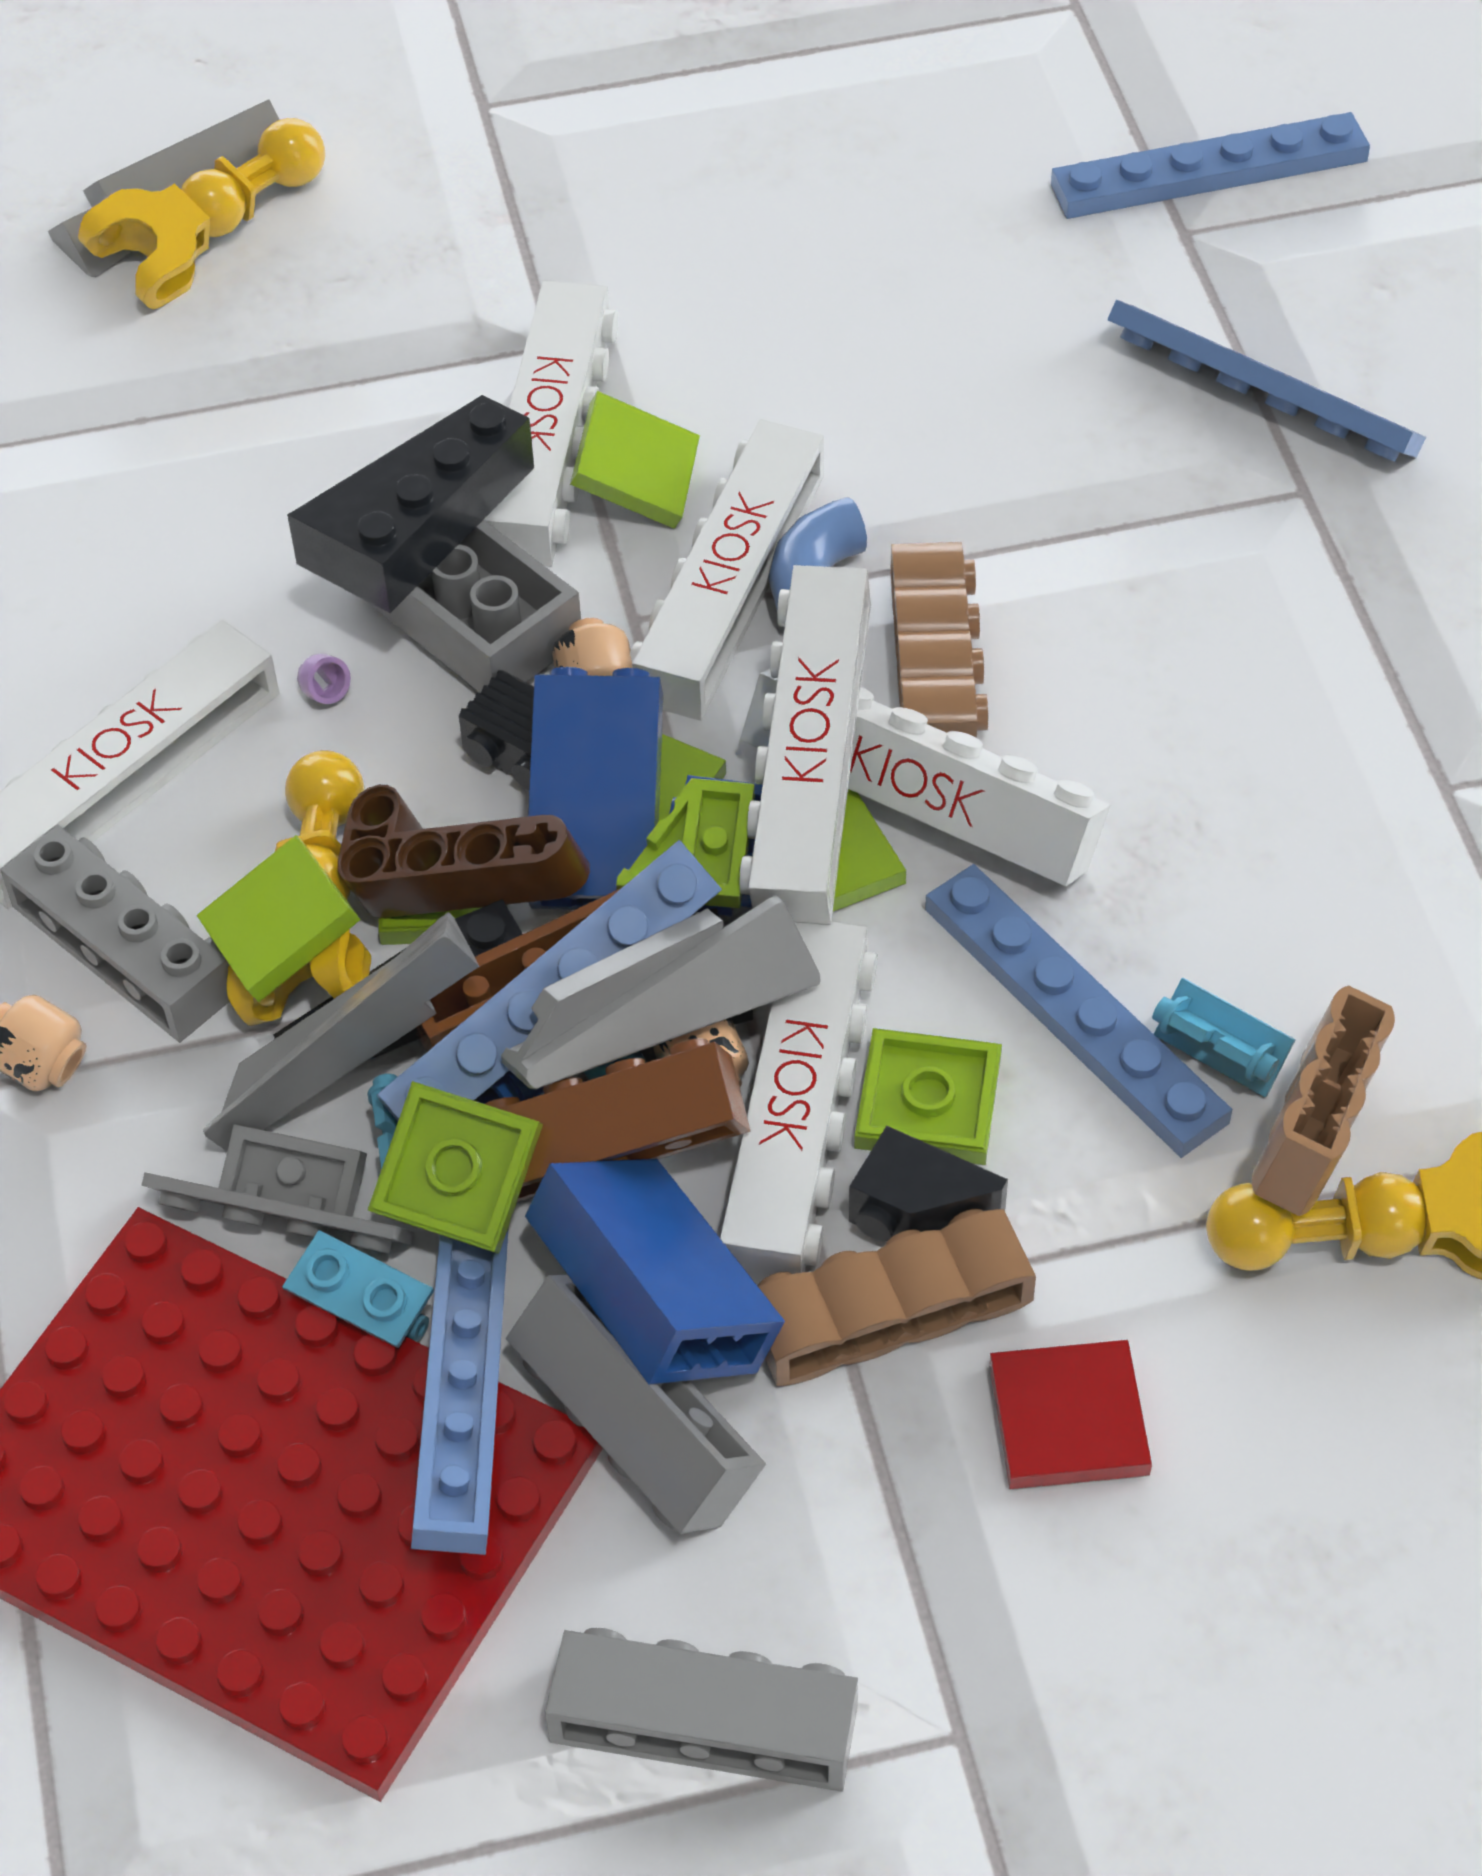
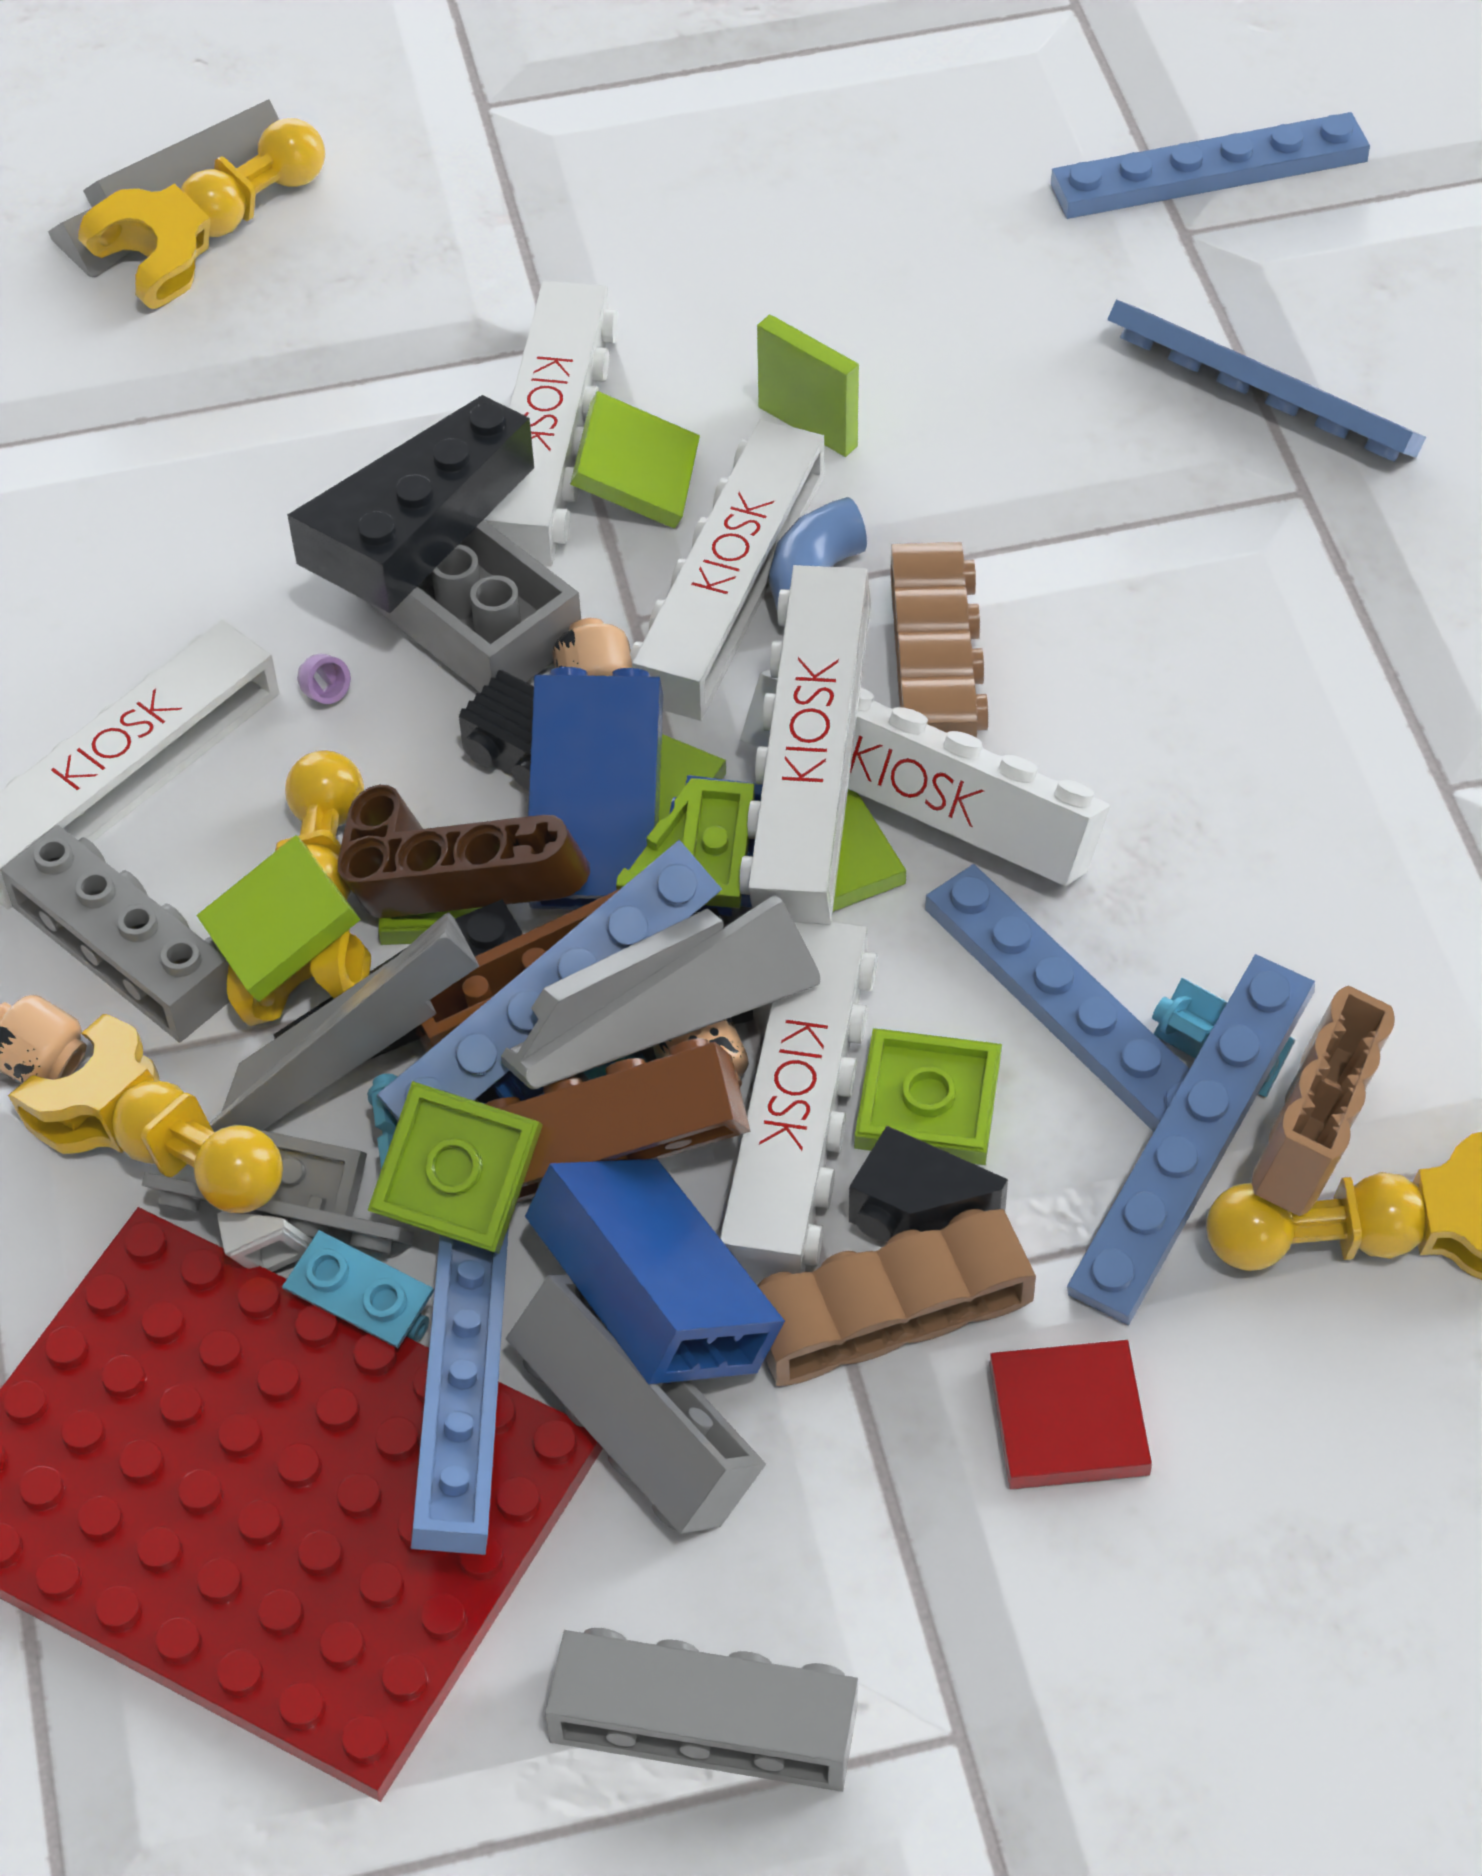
(126, 1107): none -> yellow piece
(261, 1240): none -> white slope
(808, 384): none -> lime tile
(1191, 1139): none -> medium blue plate

